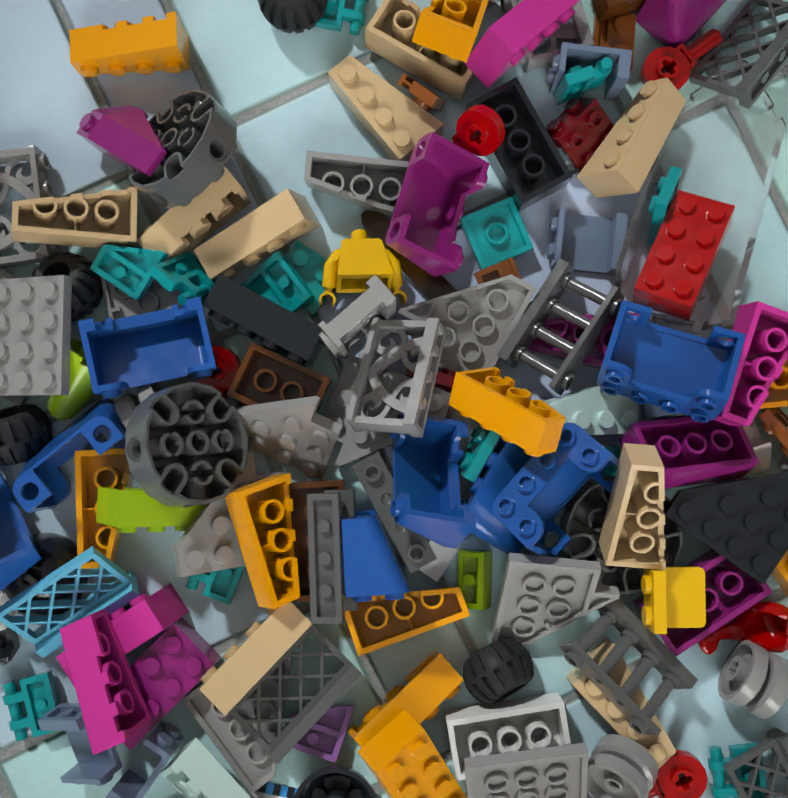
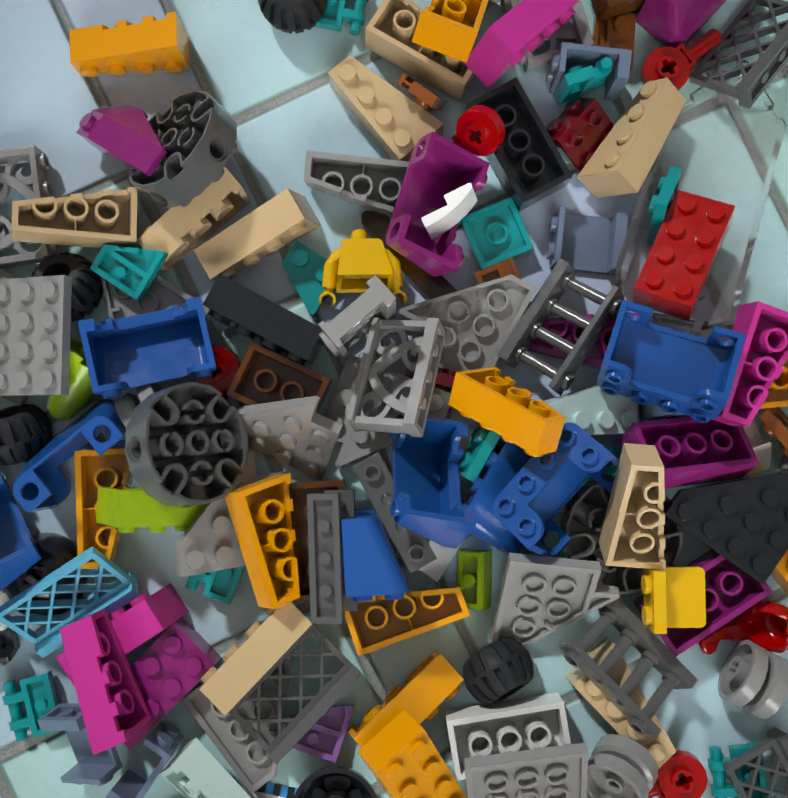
(180, 274): teal plate -> none
(280, 283): teal wing -> none
(459, 204): none -> white slope

